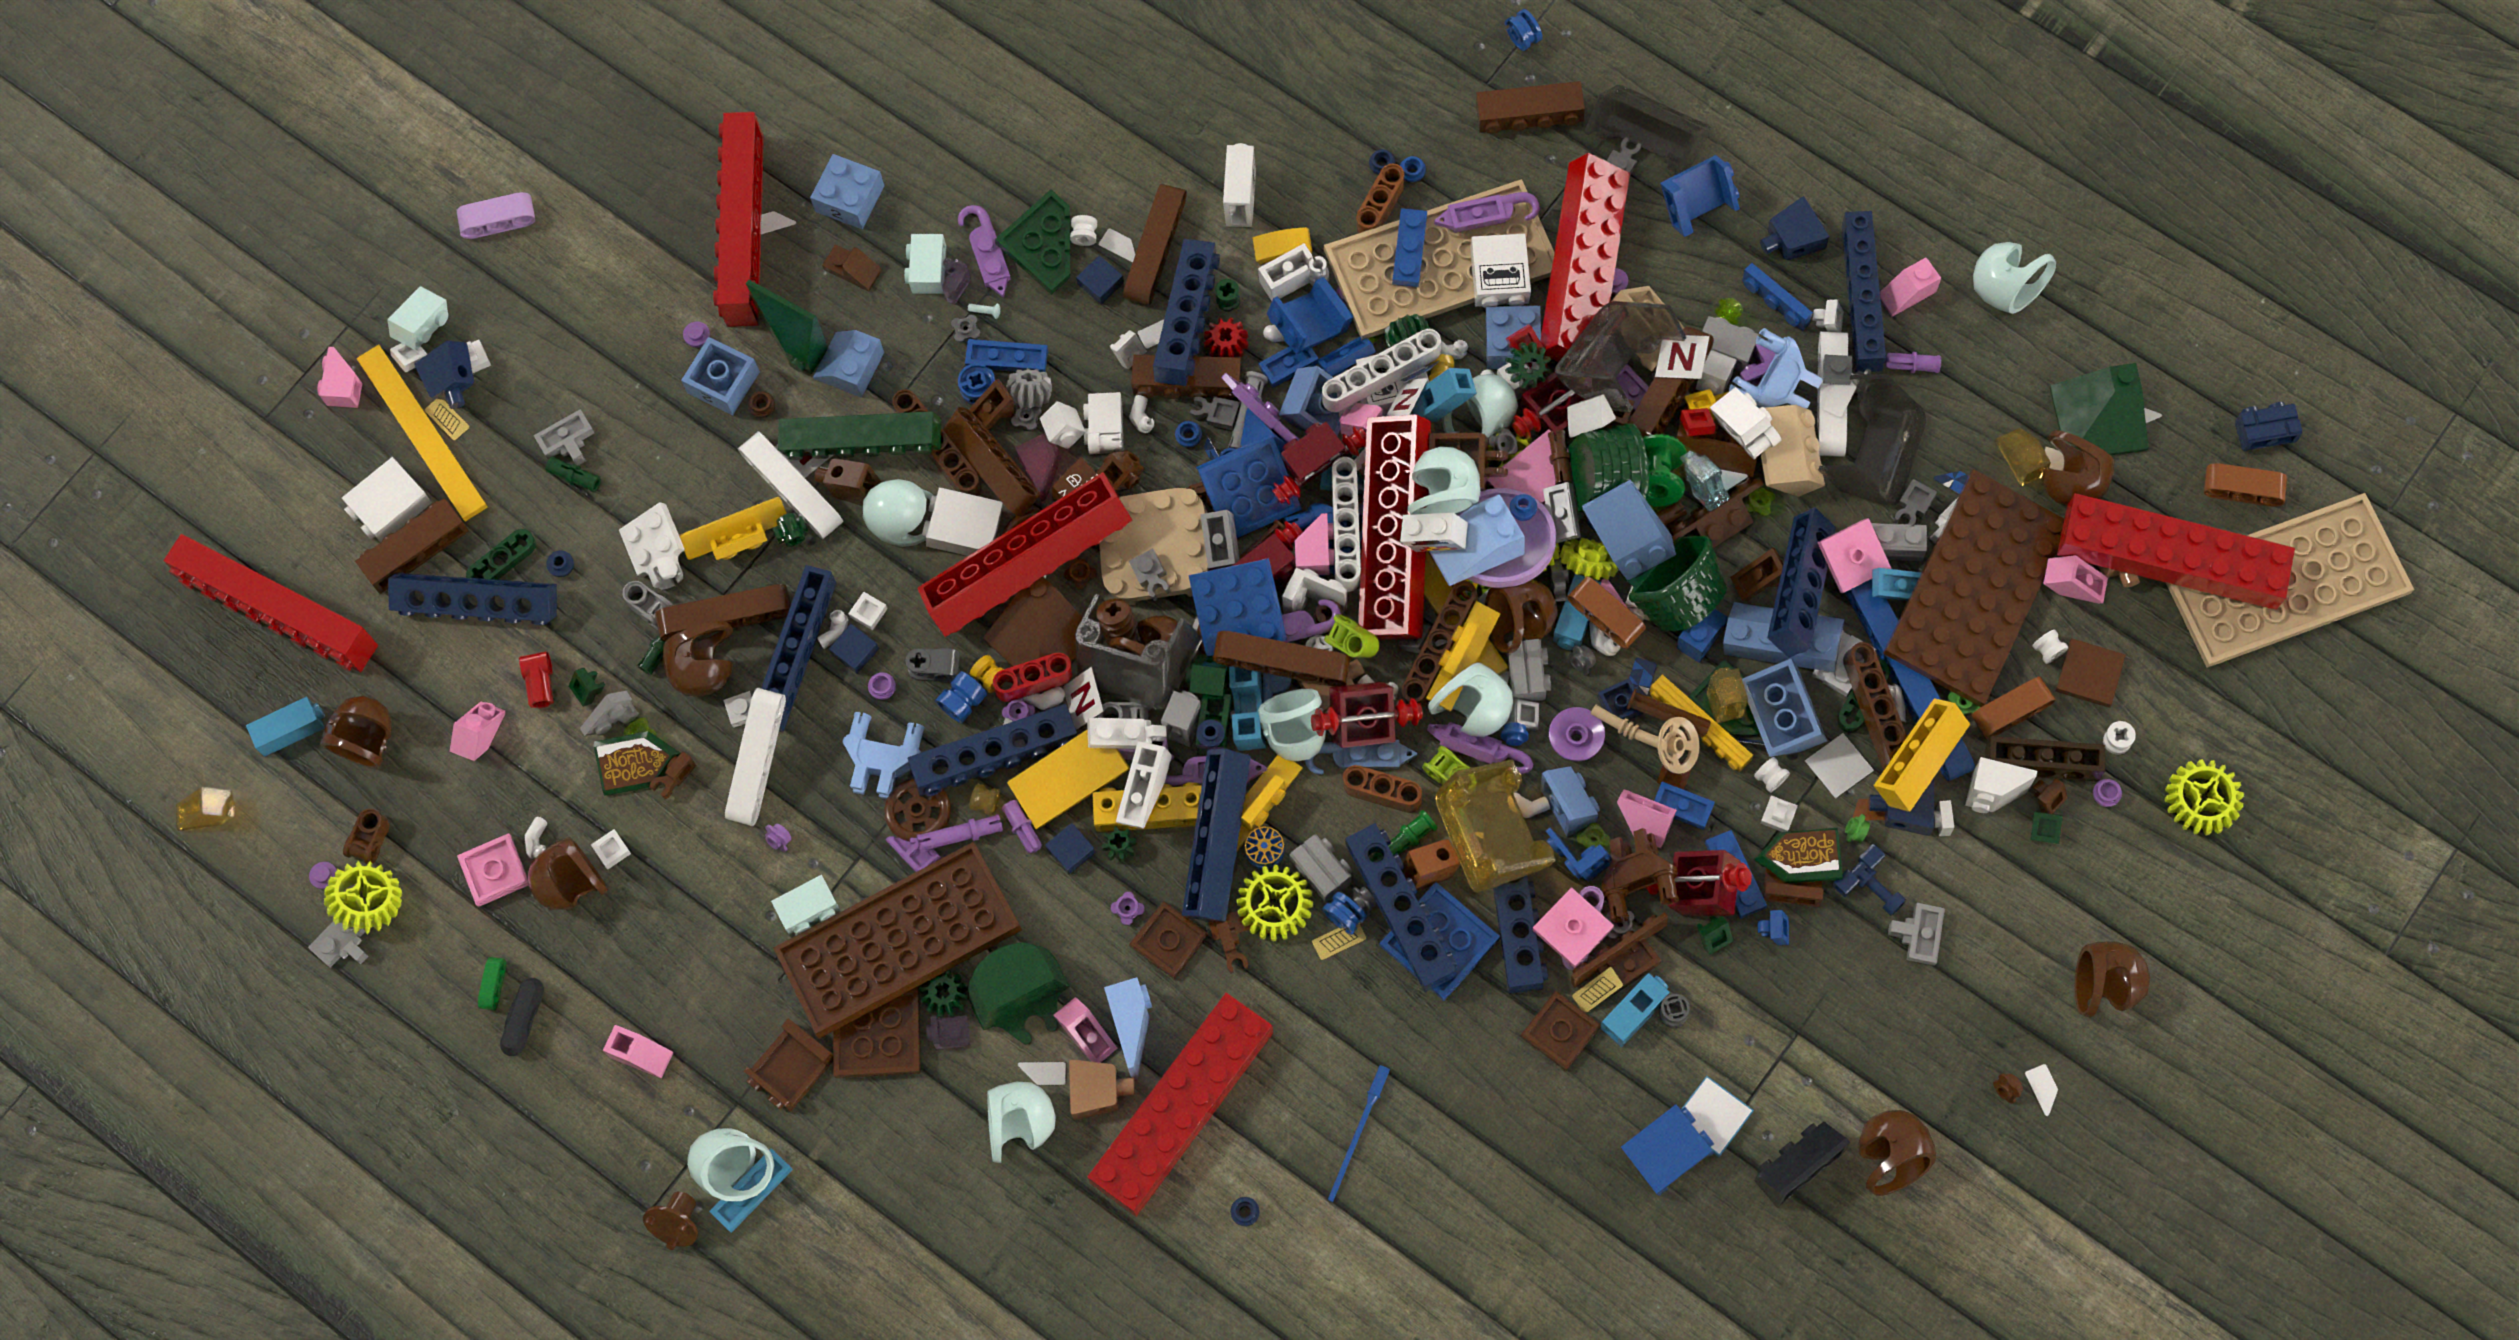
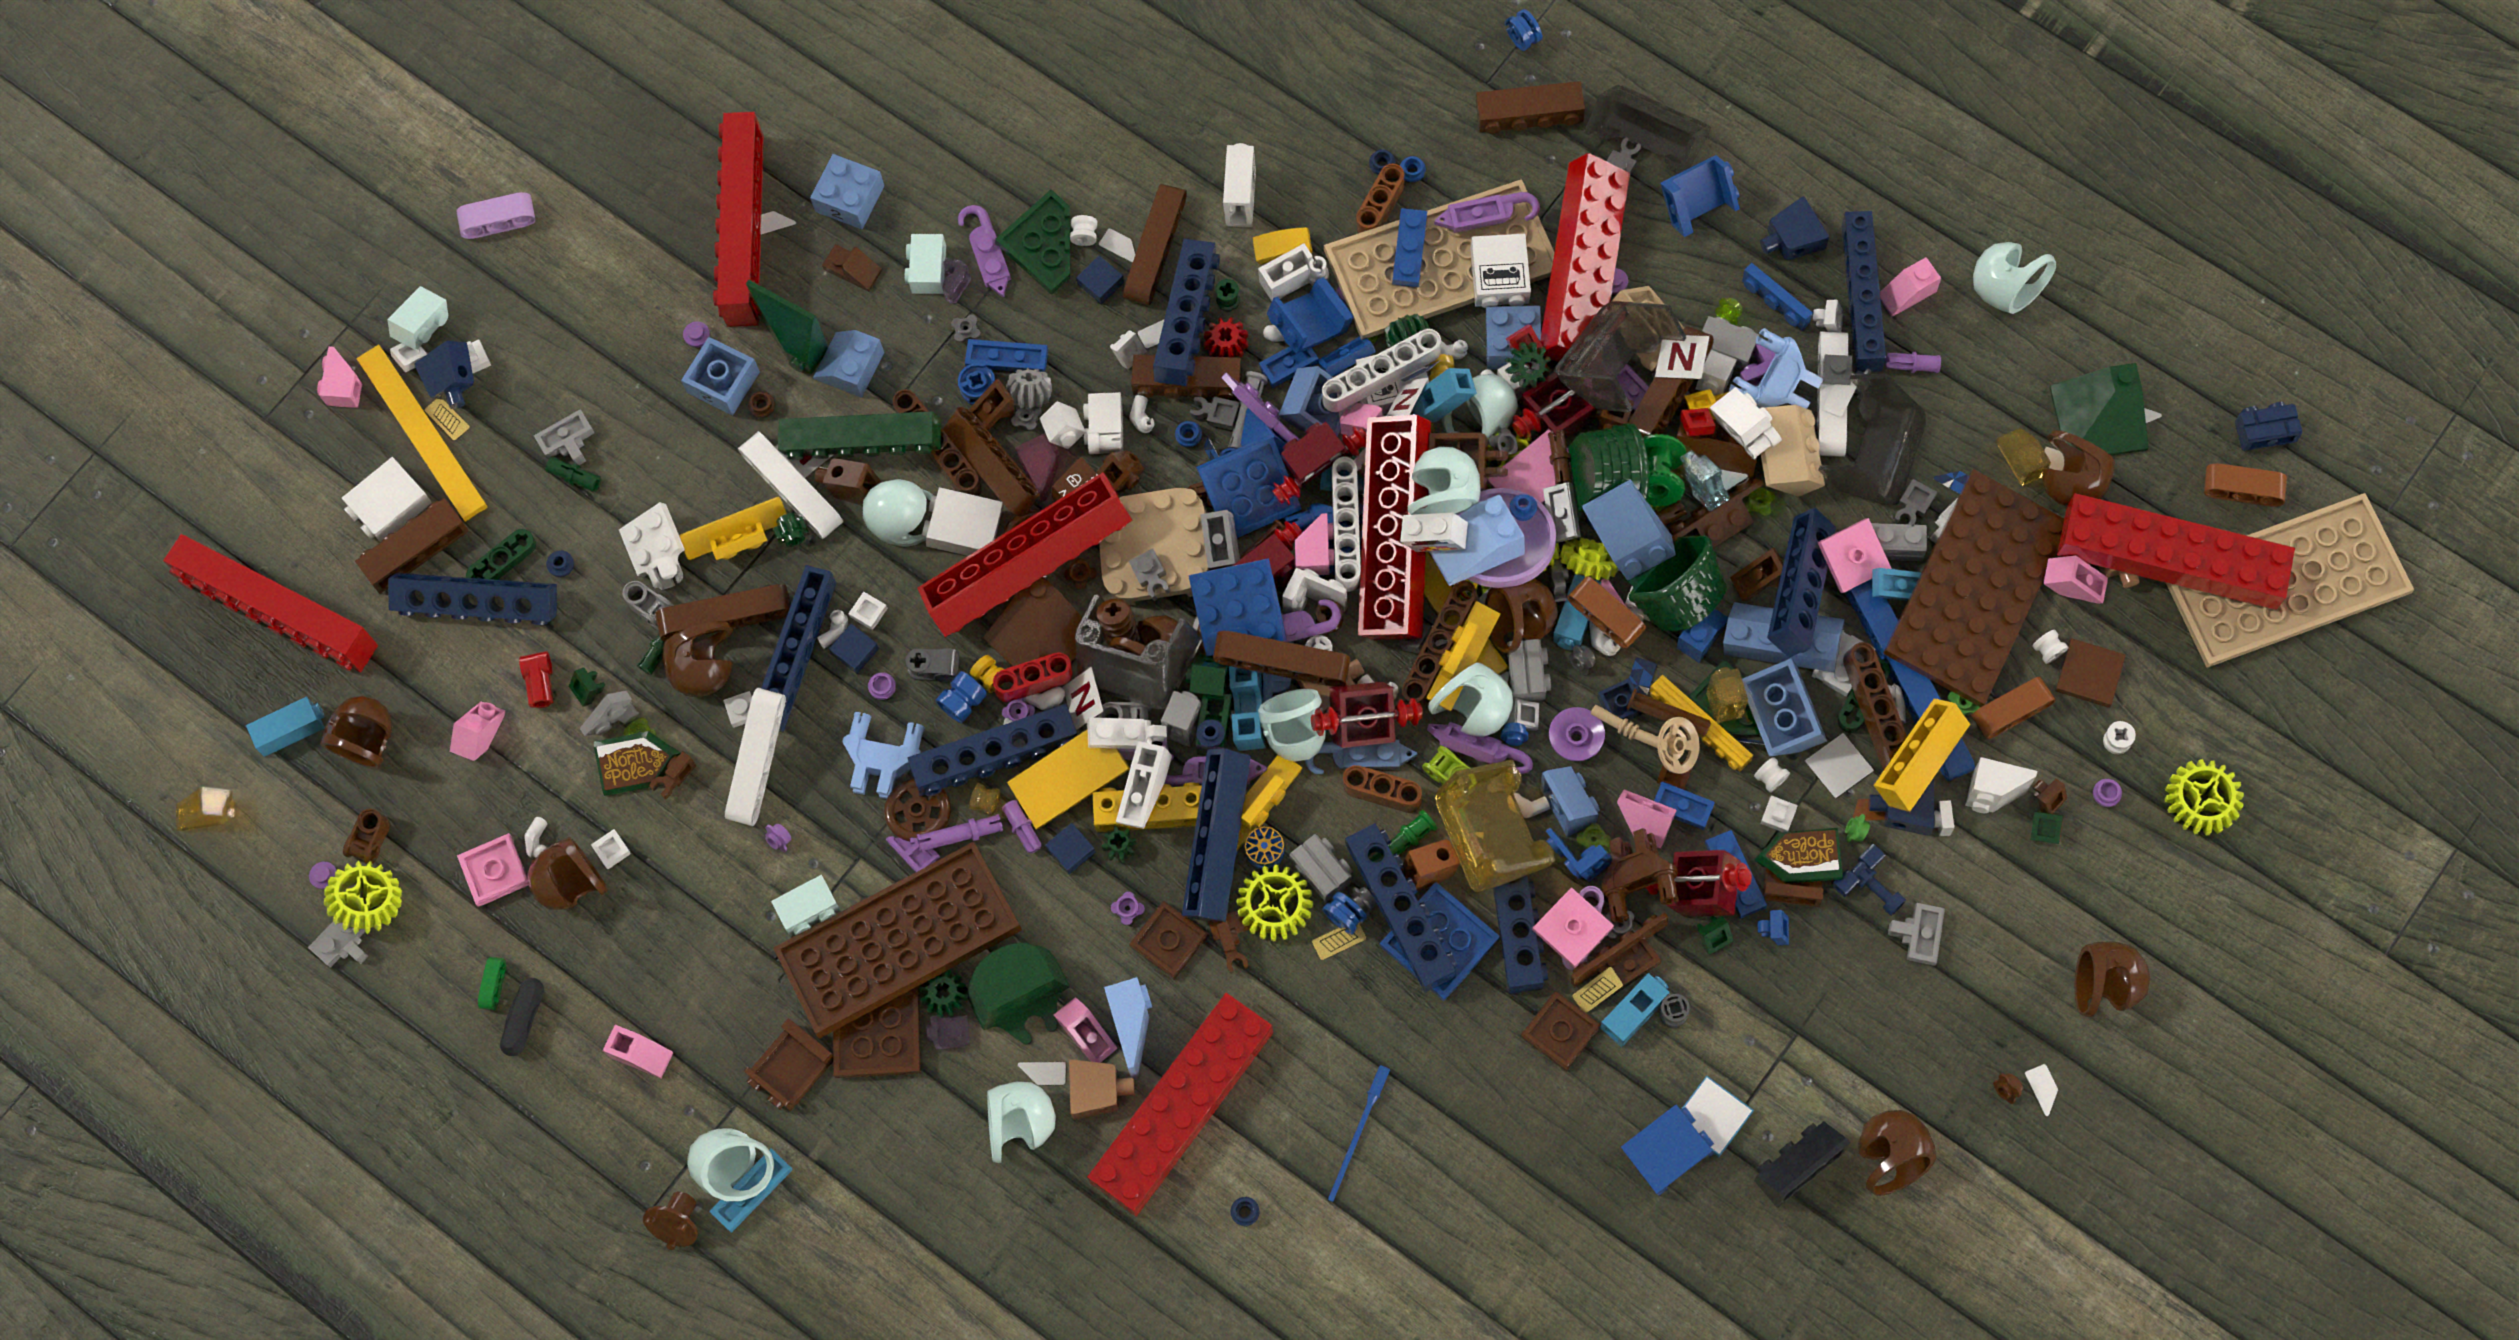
(995, 311): light aqua piece -> none
(1348, 636): lime piece -> none
(1589, 415): white slope -> none
(2049, 757): dark brown brick -> none

